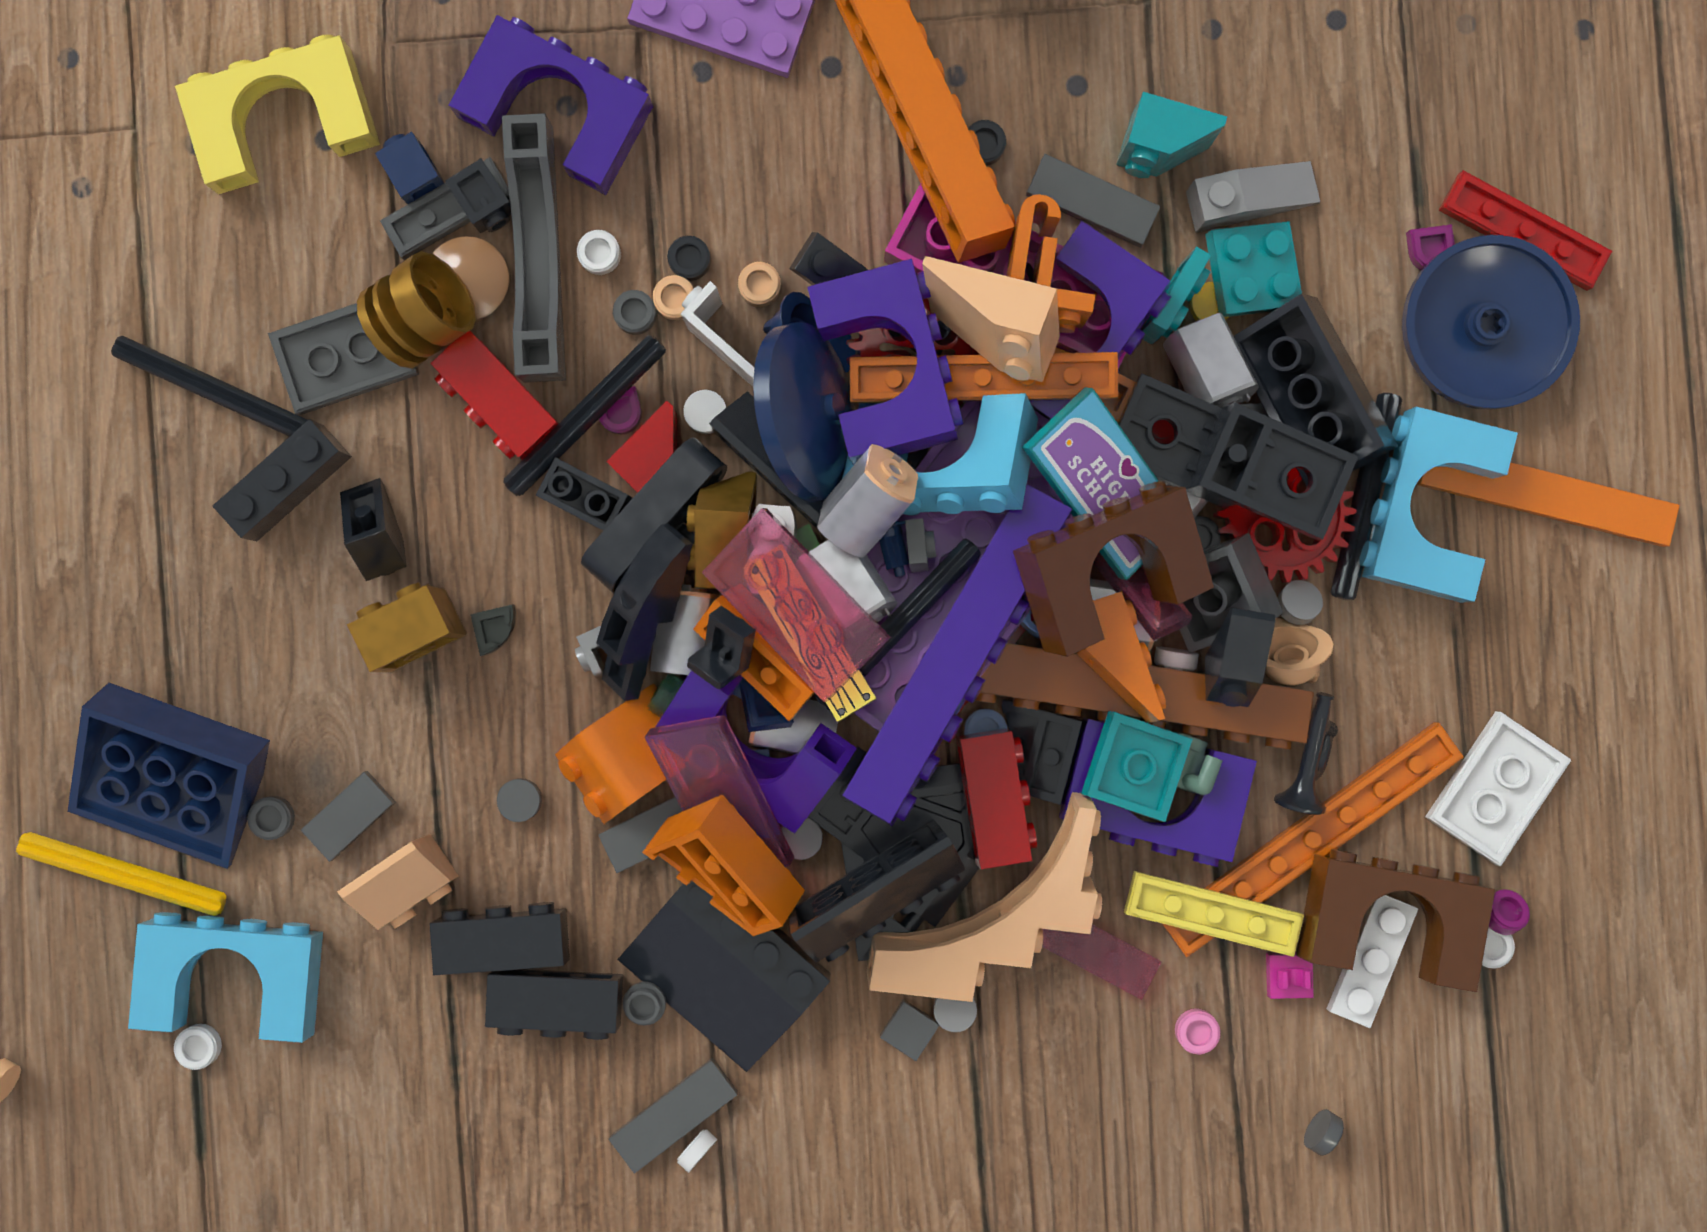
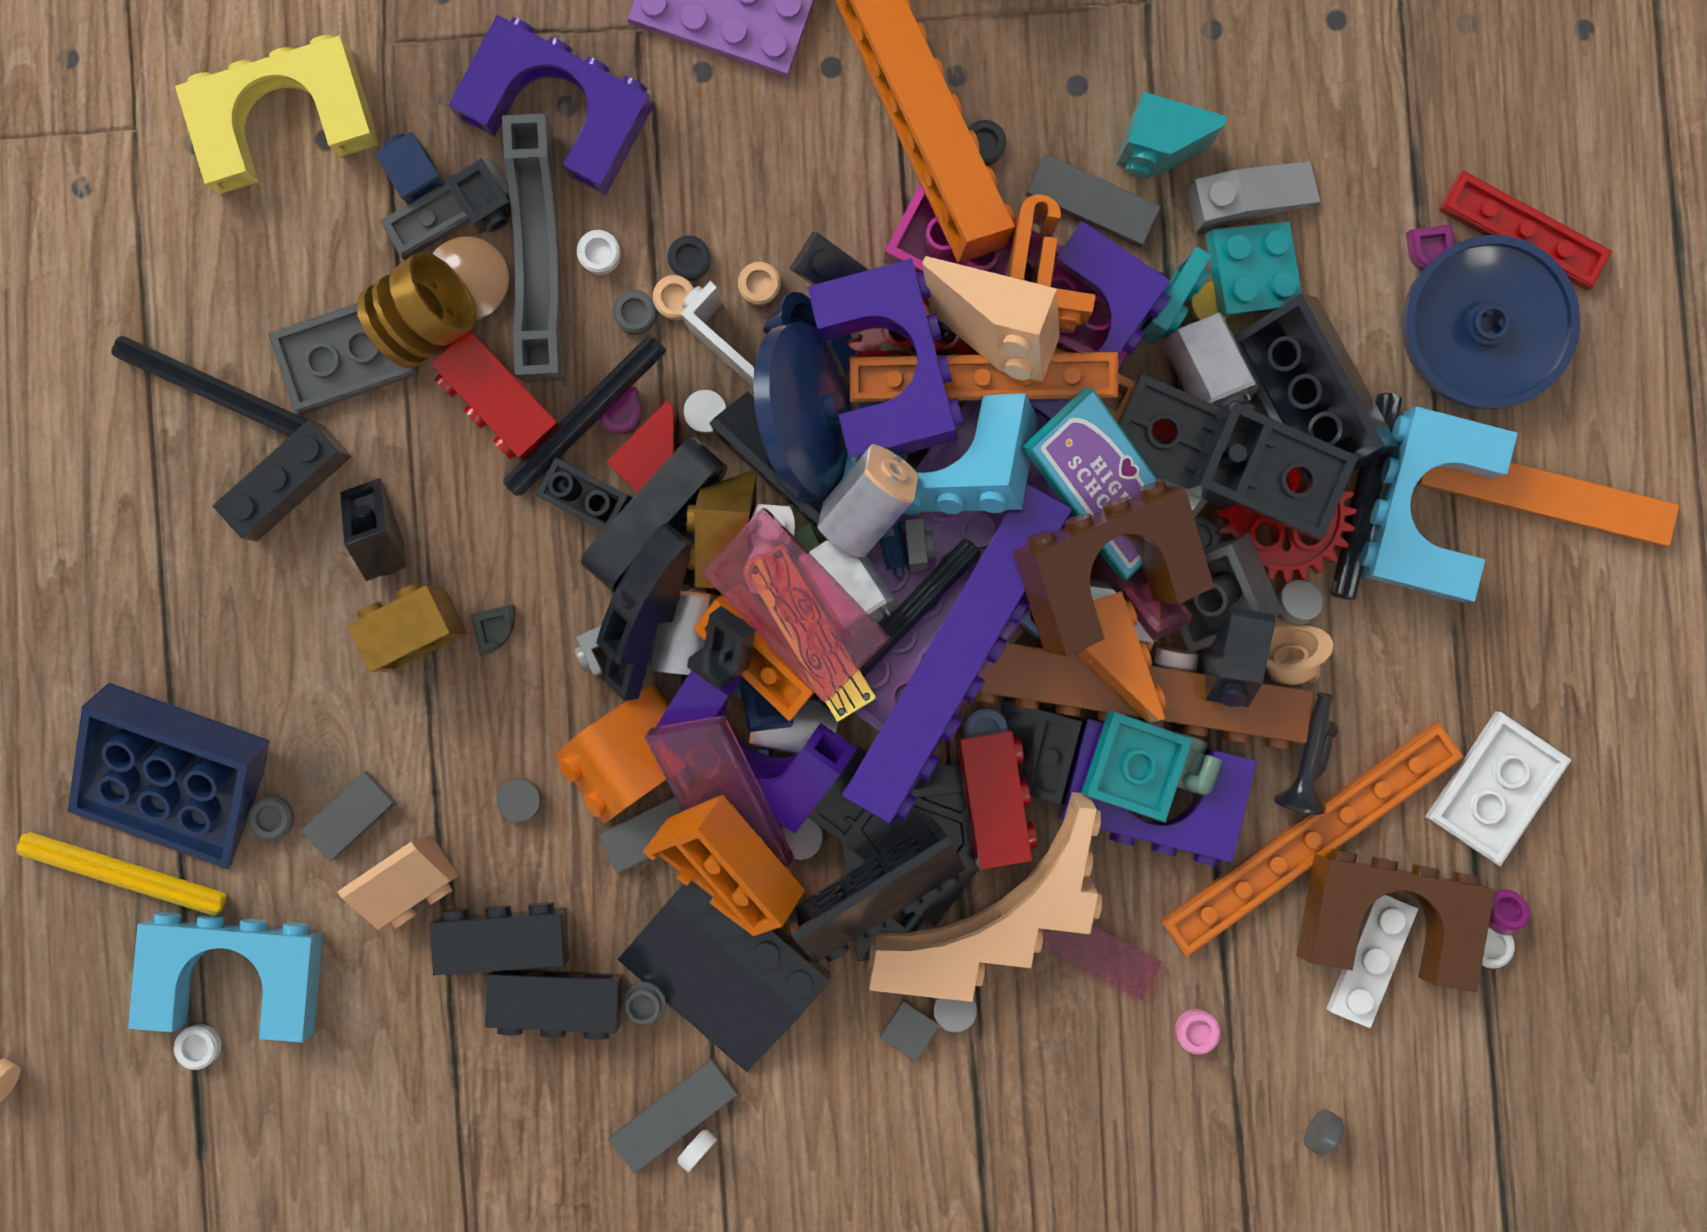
(664, 694): clear green tile -> none
(1214, 913): light yellow tile -> none
(1288, 976): dark pink tile -> none

